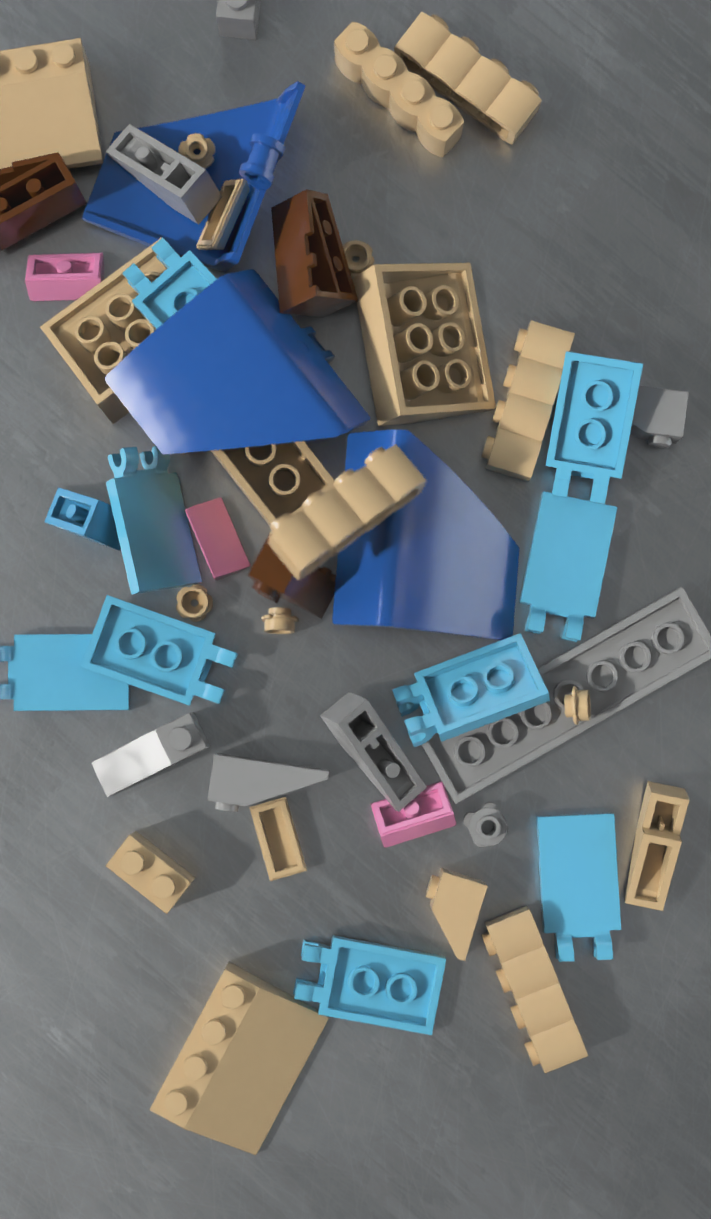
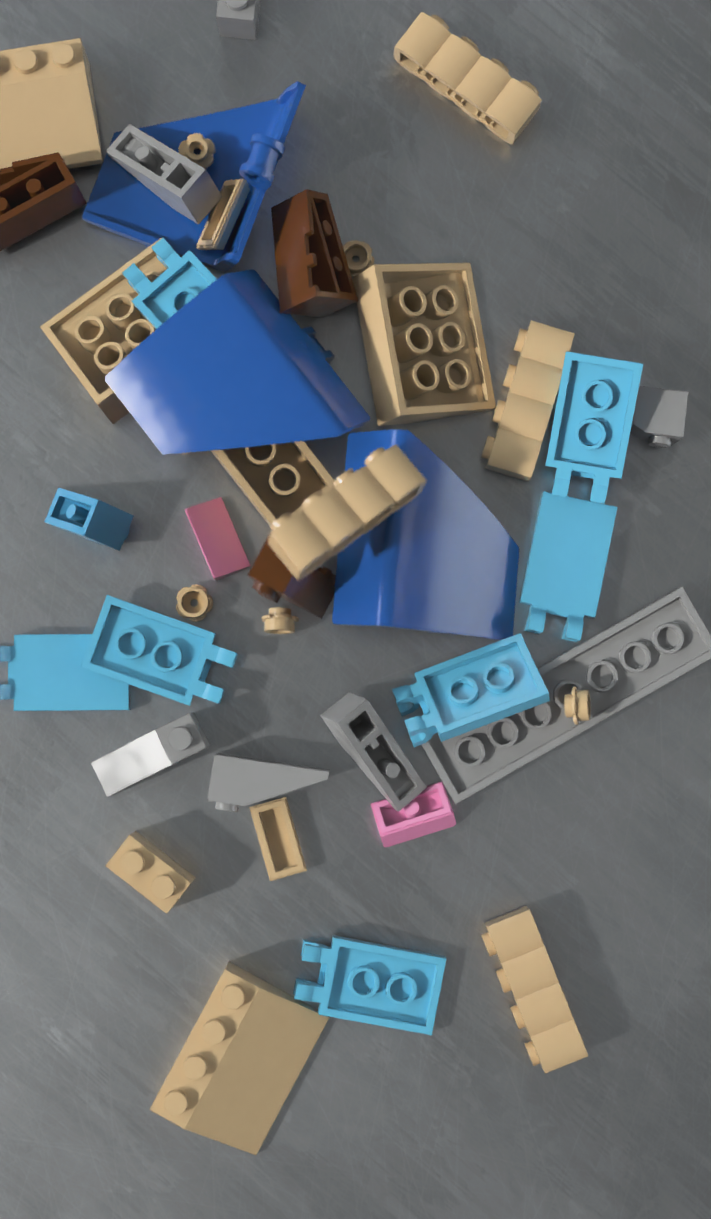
(63, 275): bright pink slope -> none
(151, 522): medium azure tile -> none
(393, 87): tan brick -> none
(456, 905): tan slope -> none
(475, 820): light grey brick -> none
(579, 881): medium azure tile -> none
(656, 845): tan slope -> none

